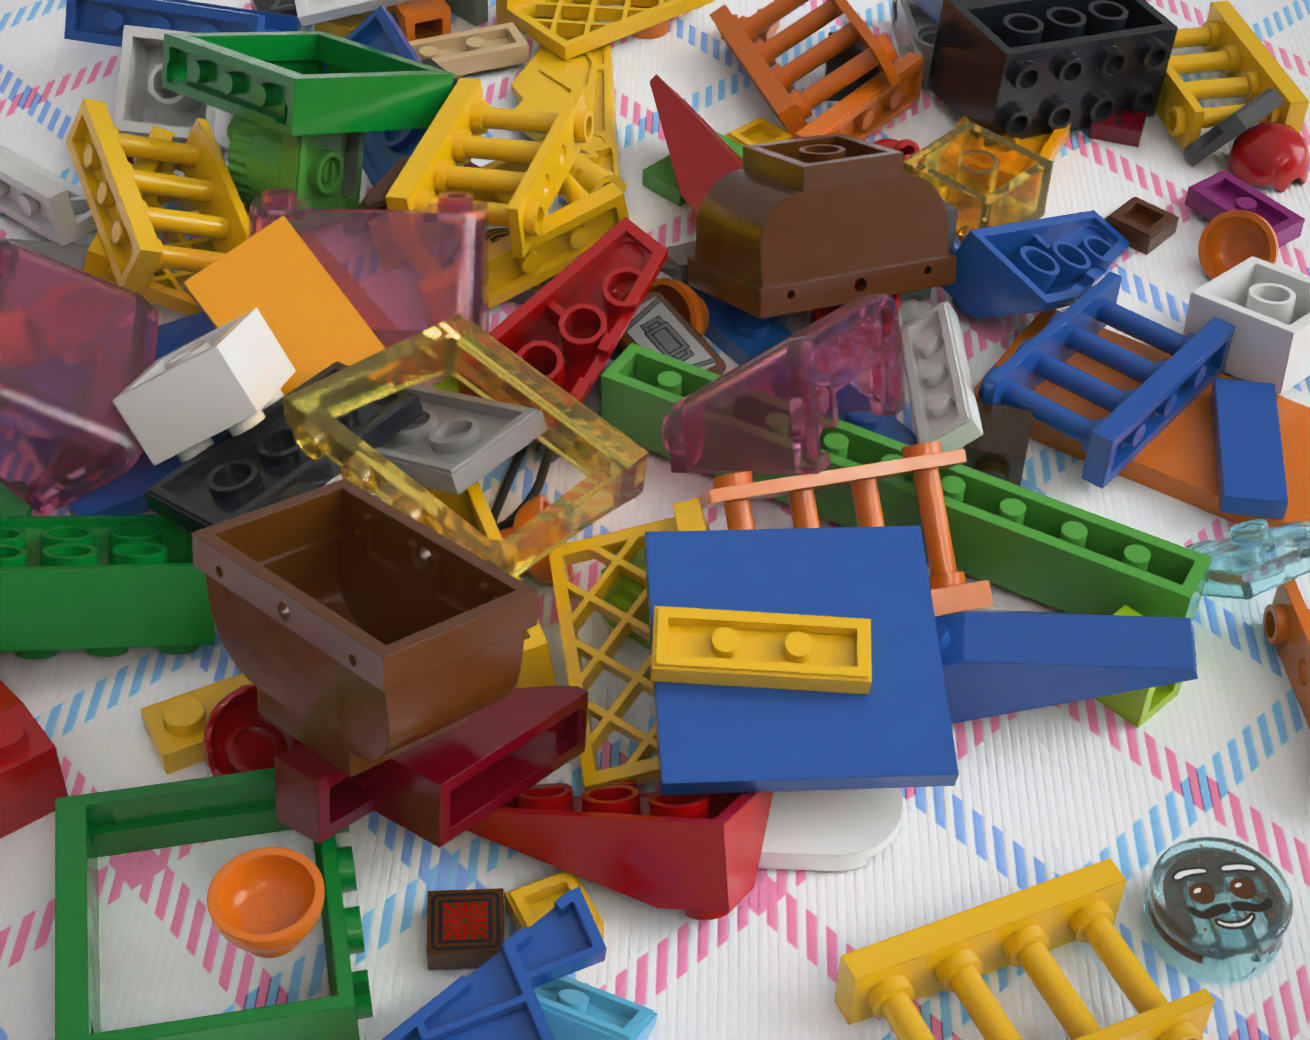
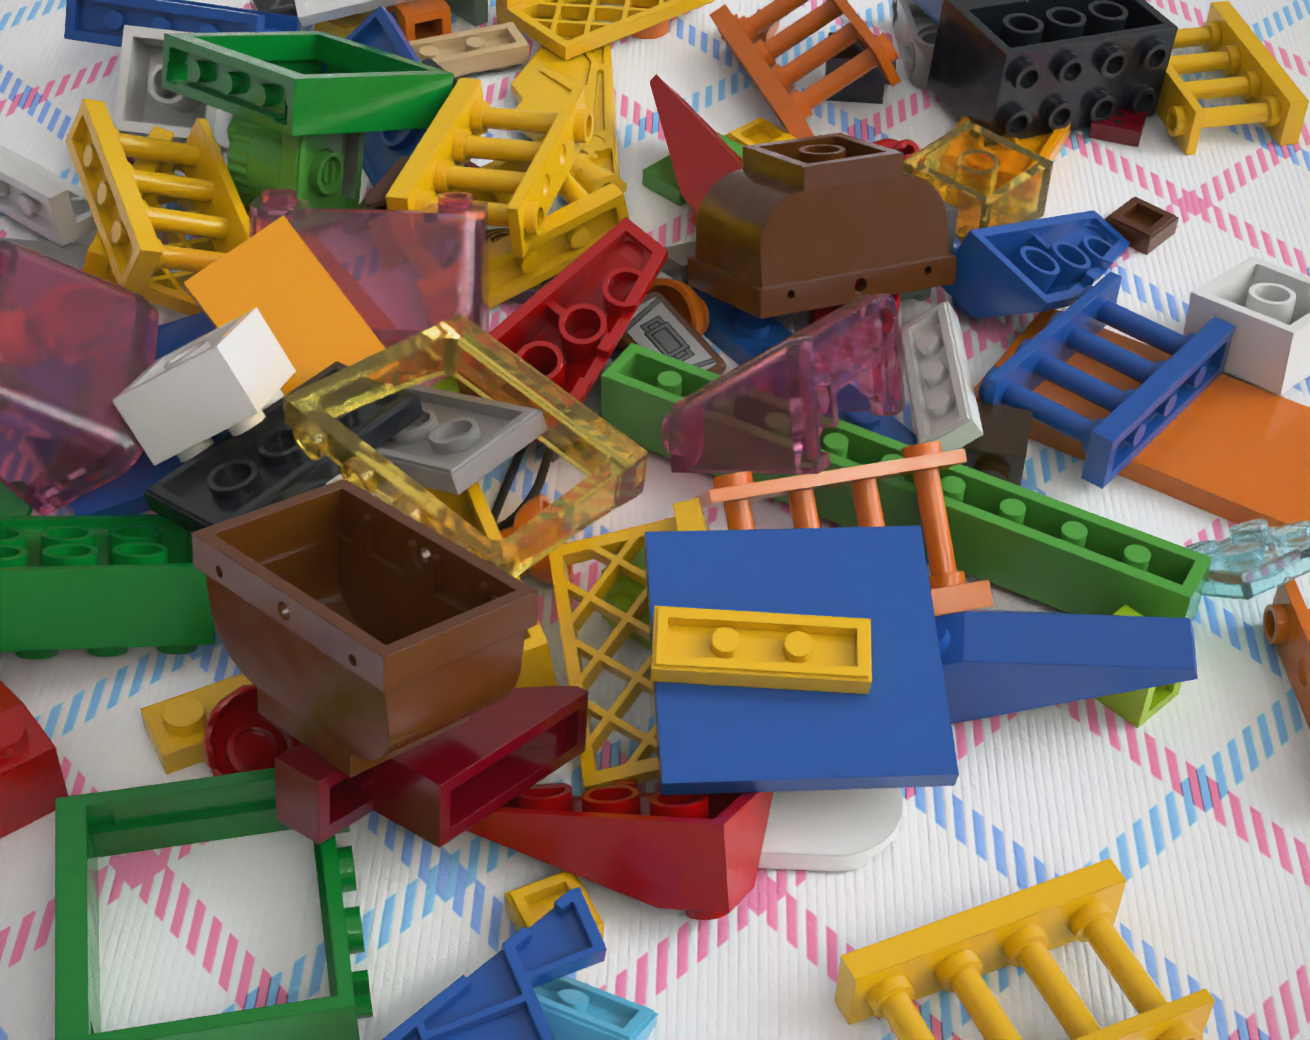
(266, 900): orange piece -> none
(464, 927): reddish brown tile -> none
(872, 103): orange tile -> none
(1216, 910): clear light blue head -> none
(1226, 193): magenta plate -> none
(1233, 126): dark grey tile -> none
(1233, 239): orange piece -> none
(1248, 449): blue tile -> none
(1270, 155): red hair -> none

